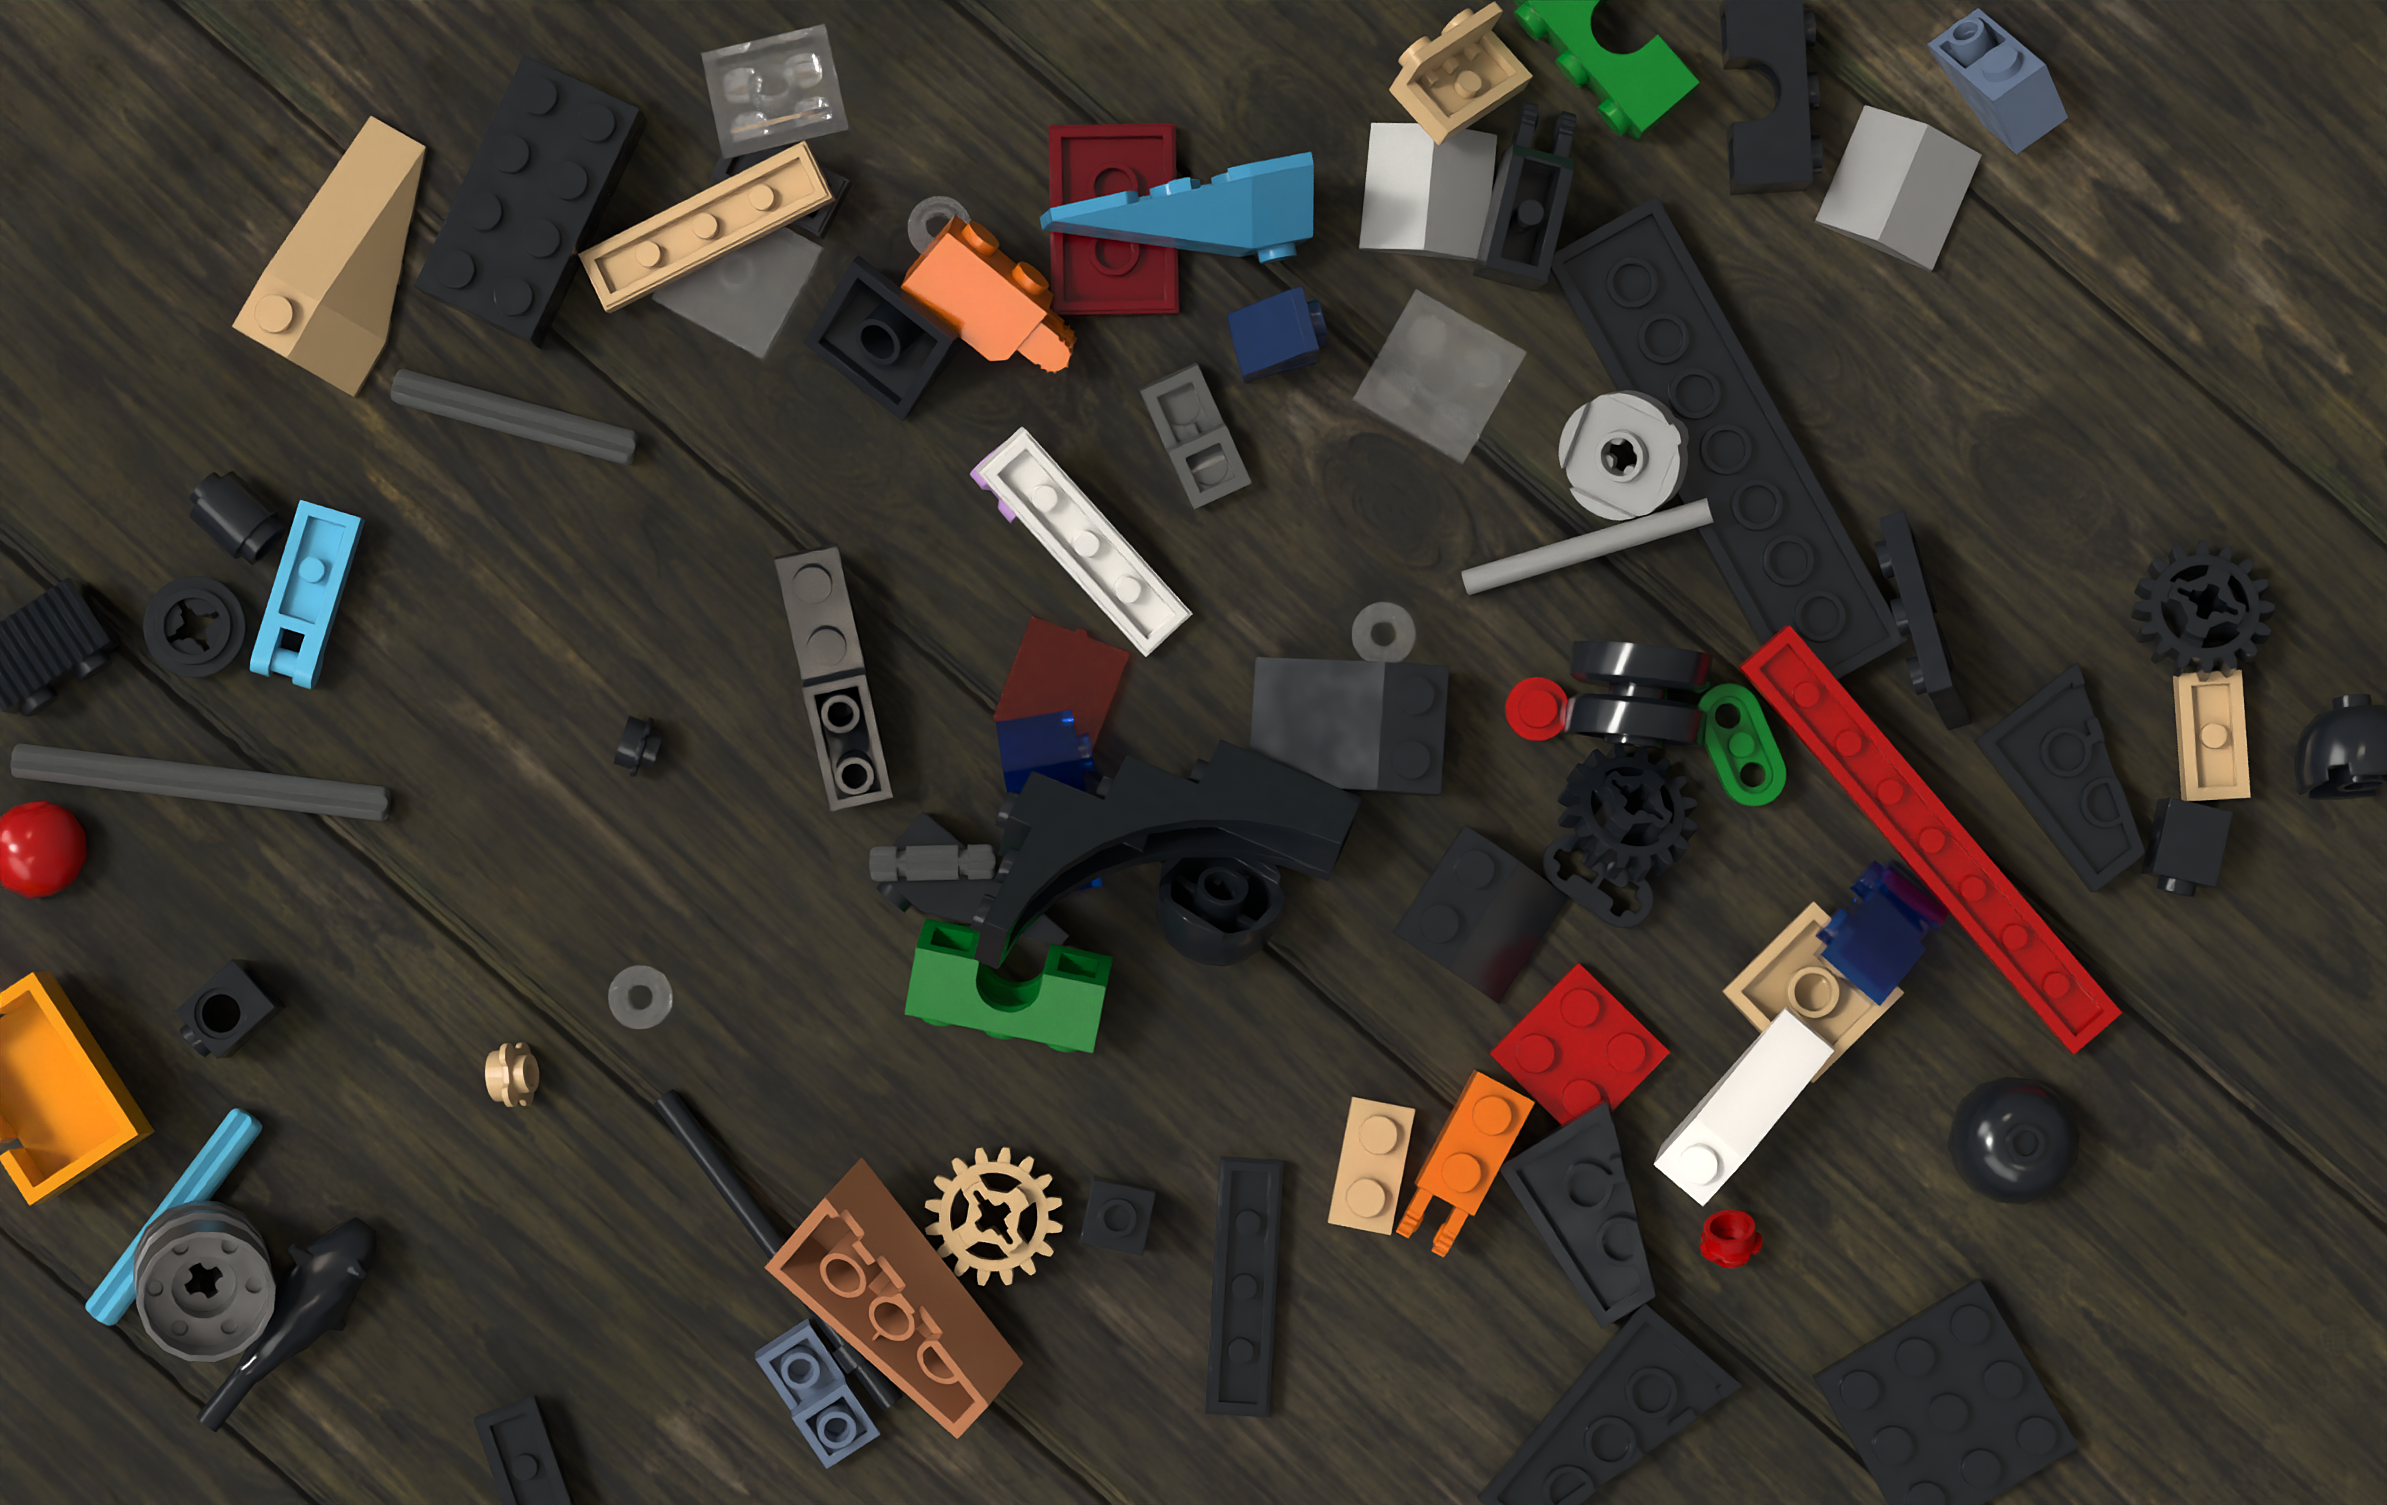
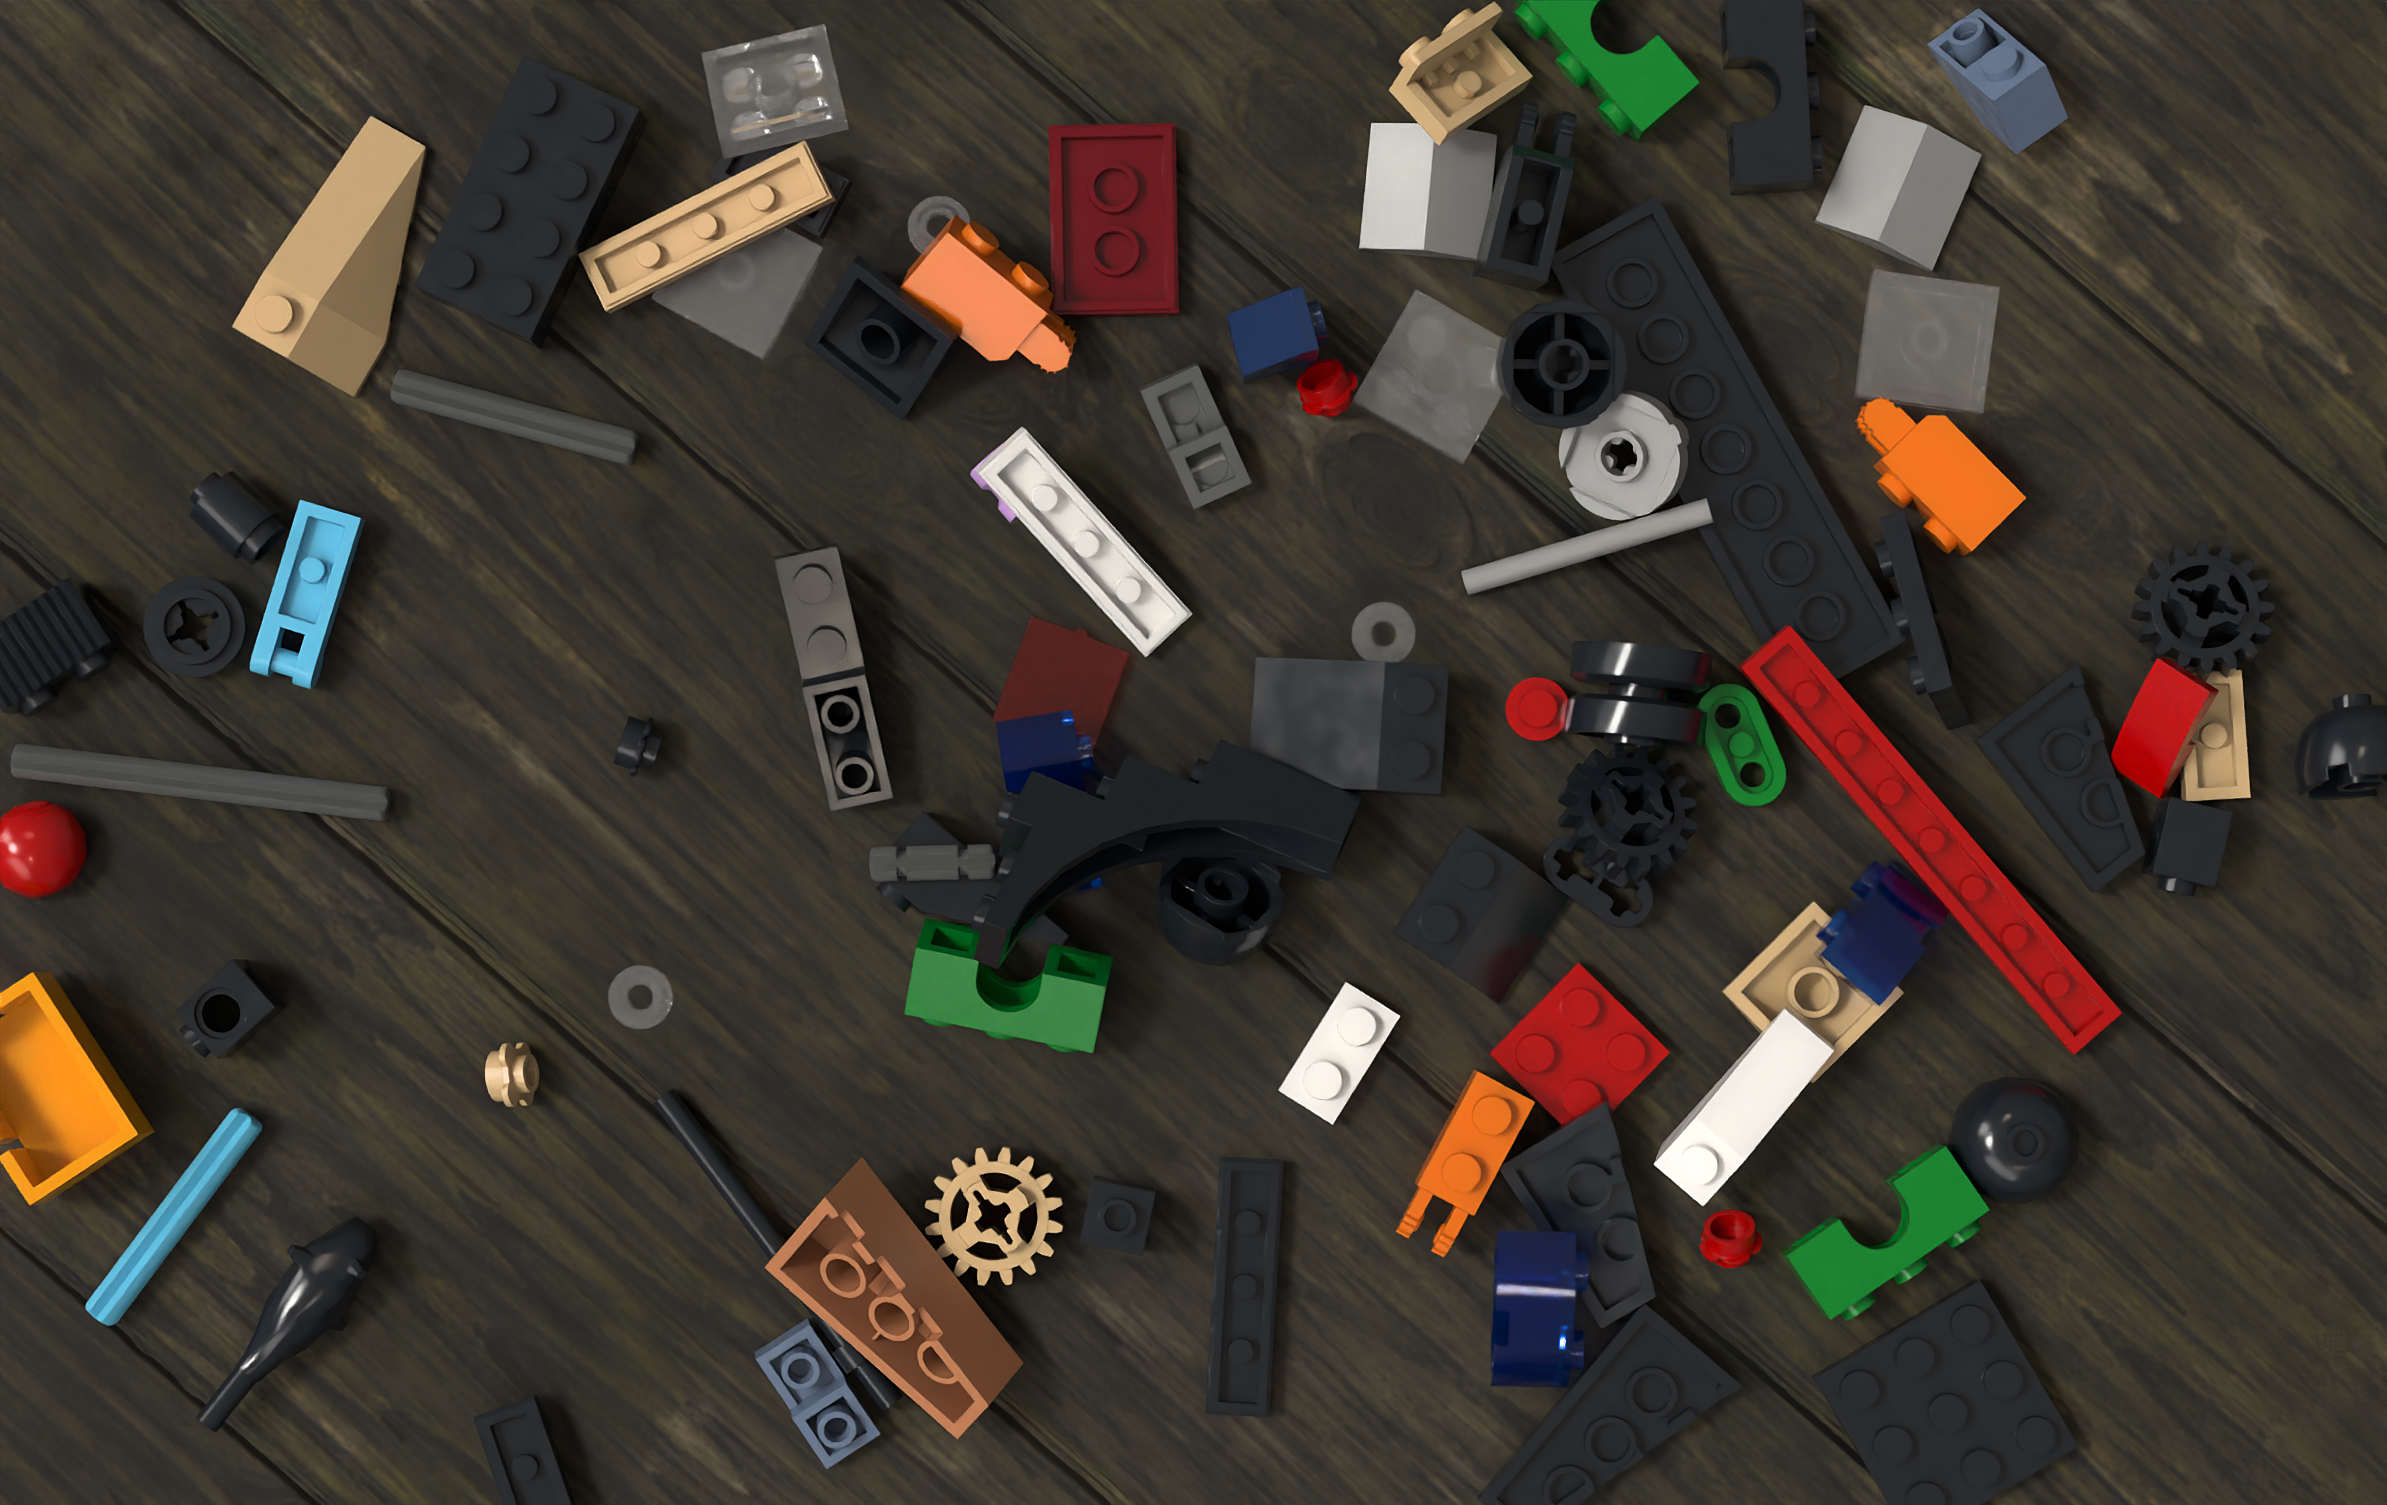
(196, 1315): flat silver wheel -> none
(1241, 213): dark azure wedge -> none
(1326, 388): none -> red plate
(1339, 1053): none -> white plate
(1371, 1165): tan plate -> none
(1536, 1308): none -> clear blue brick
(1561, 364): none -> black cylinder
(1926, 342): none -> clear plate
(1934, 1207): none -> green arch
(1938, 475): none -> orange hinge
(2161, 725): none -> red slope

